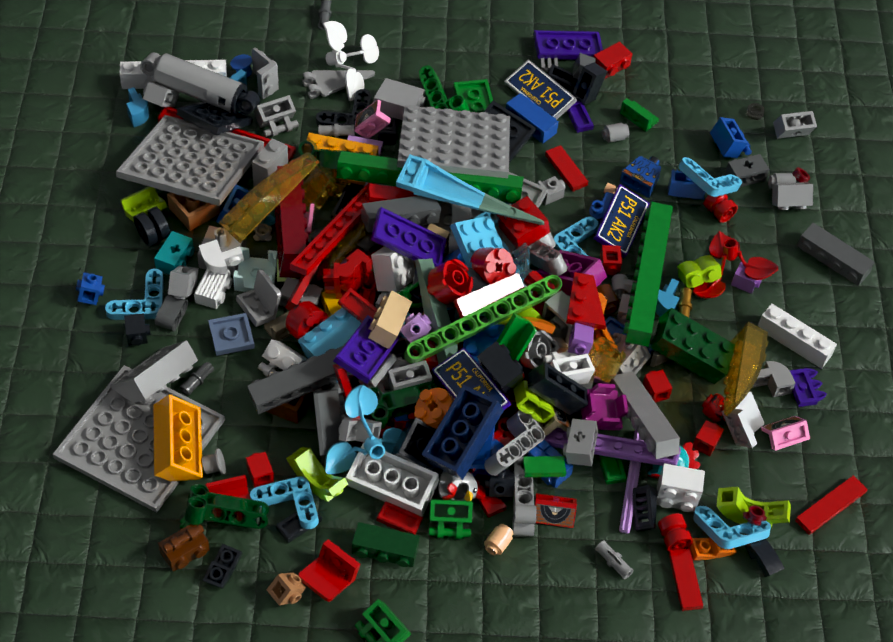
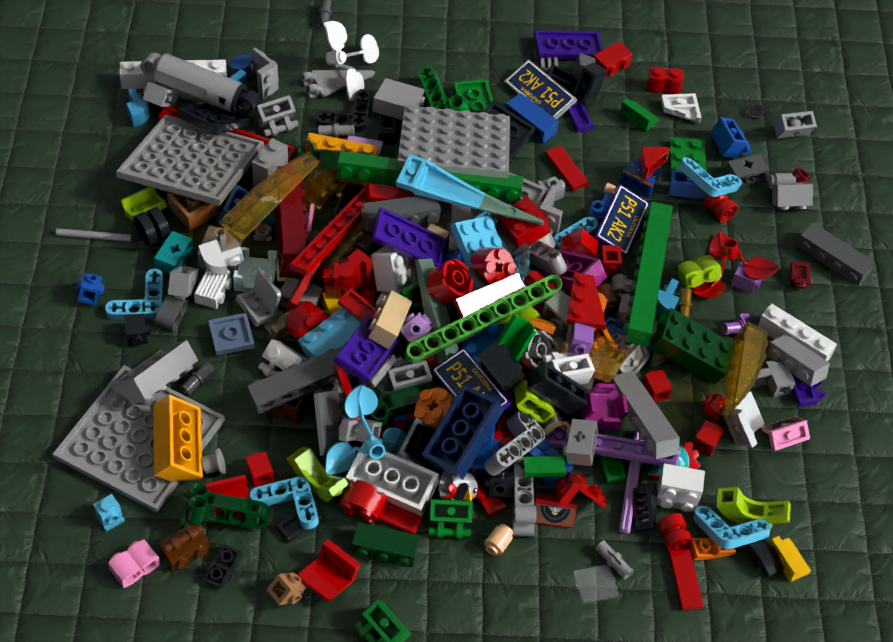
(94, 235): none -> light grey bar
(108, 512): none -> medium azure brick
(133, 563): none -> bright pink brick
(363, 501): none -> red brick
(371, 120): bright pink panel -> none
(552, 214): none -> light grey bracket
(571, 483): none -> red bracket
(580, 243): none -> red slope
(596, 584): none -> clear piece
(615, 132): light grey brick -> none
(652, 158): none -> red slope
(664, 80): none -> red brick
(682, 106): none -> white wing
(687, 148): none -> green plate
(735, 327): none -> medium lavender piece
(755, 515): dark red plate -> none
(791, 559): none -> yellow panel
(798, 359): none -> light grey brick
(800, 274): none -> dark red bracket
(831, 505): red tile -> none

